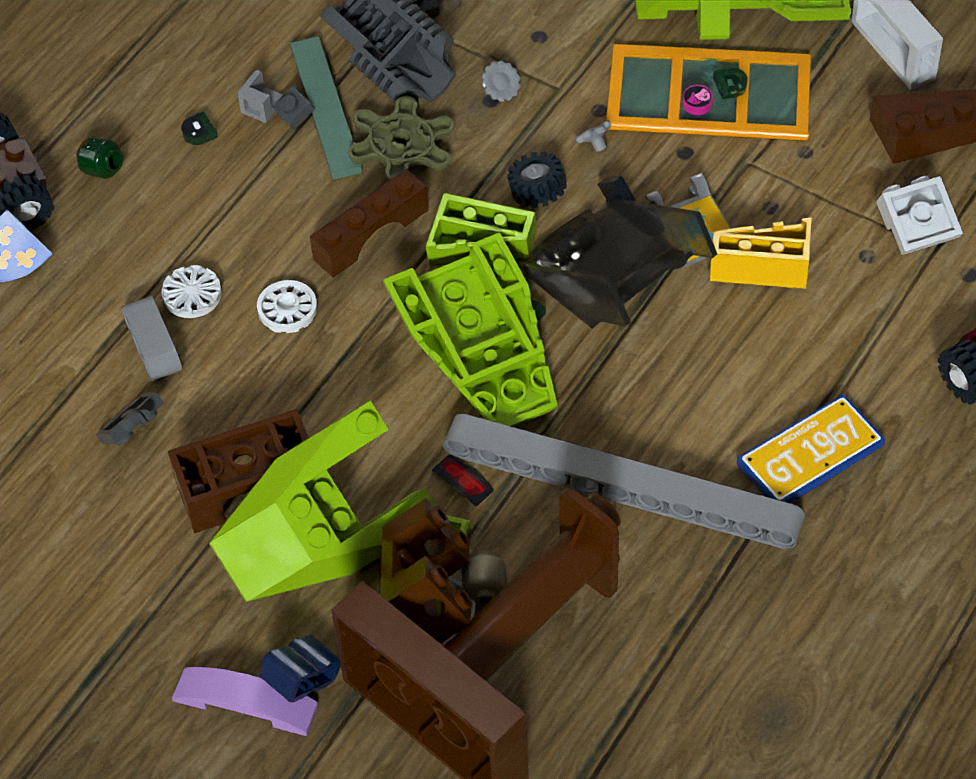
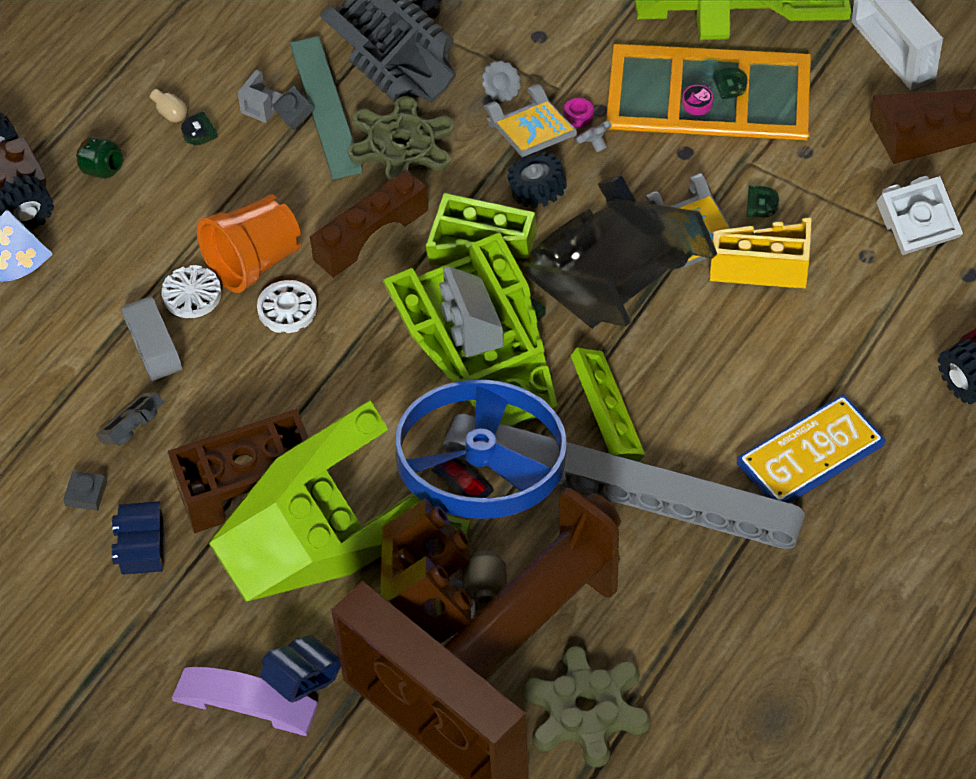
(85, 490): none -> dark grey plate
(139, 538): none -> dark blue brick
(169, 106): none -> tan cylinder
(247, 241): none -> orange piece
(471, 312): none -> light grey slope
(481, 450): none -> blue piece
(531, 126): none -> flag
(578, 112): none -> dark pink tile
(589, 727): none -> olive plate
(607, 404): none -> lime plate
(762, 202): none -> clear green tile

